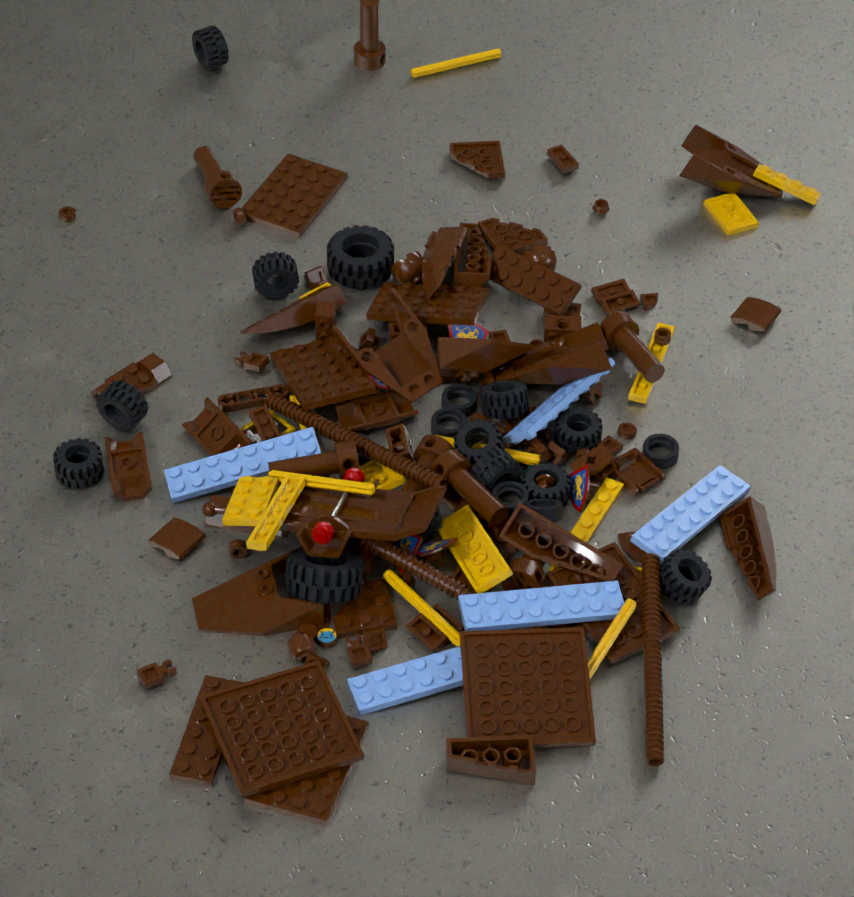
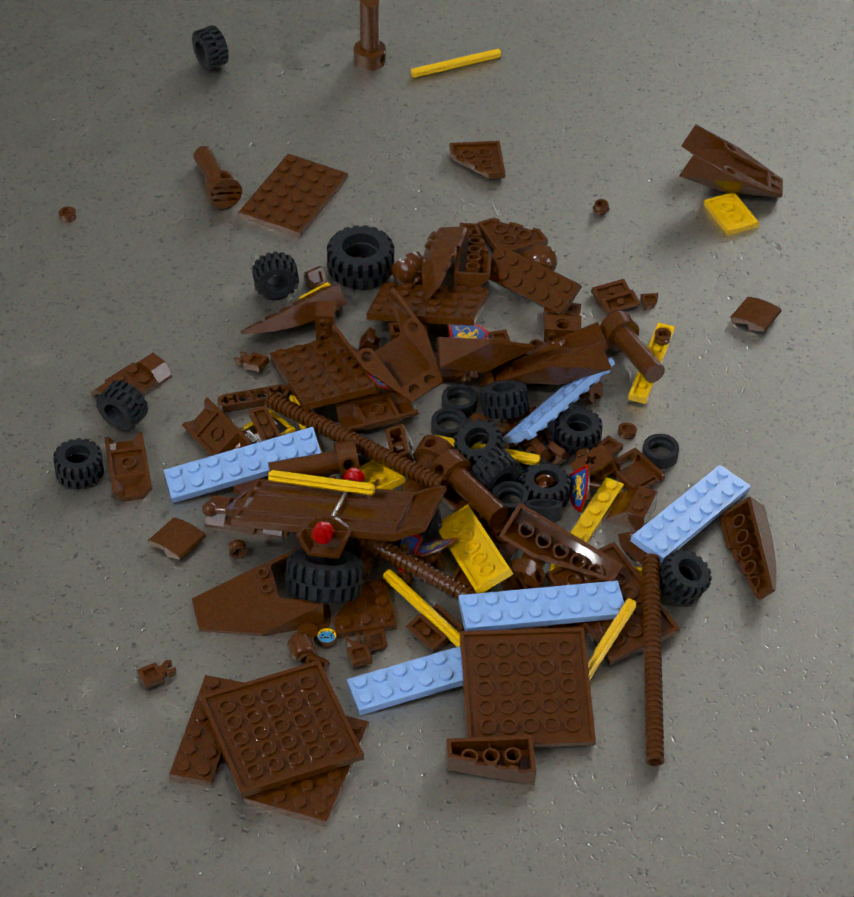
(239, 216): reddish brown tile -> none
(249, 500): yellow plate -> none
(276, 513): yellow plate -> none
(562, 159): reddish brown plate -> none
(633, 508): none -> reddish brown slope
(786, 184): yellow plate -> none

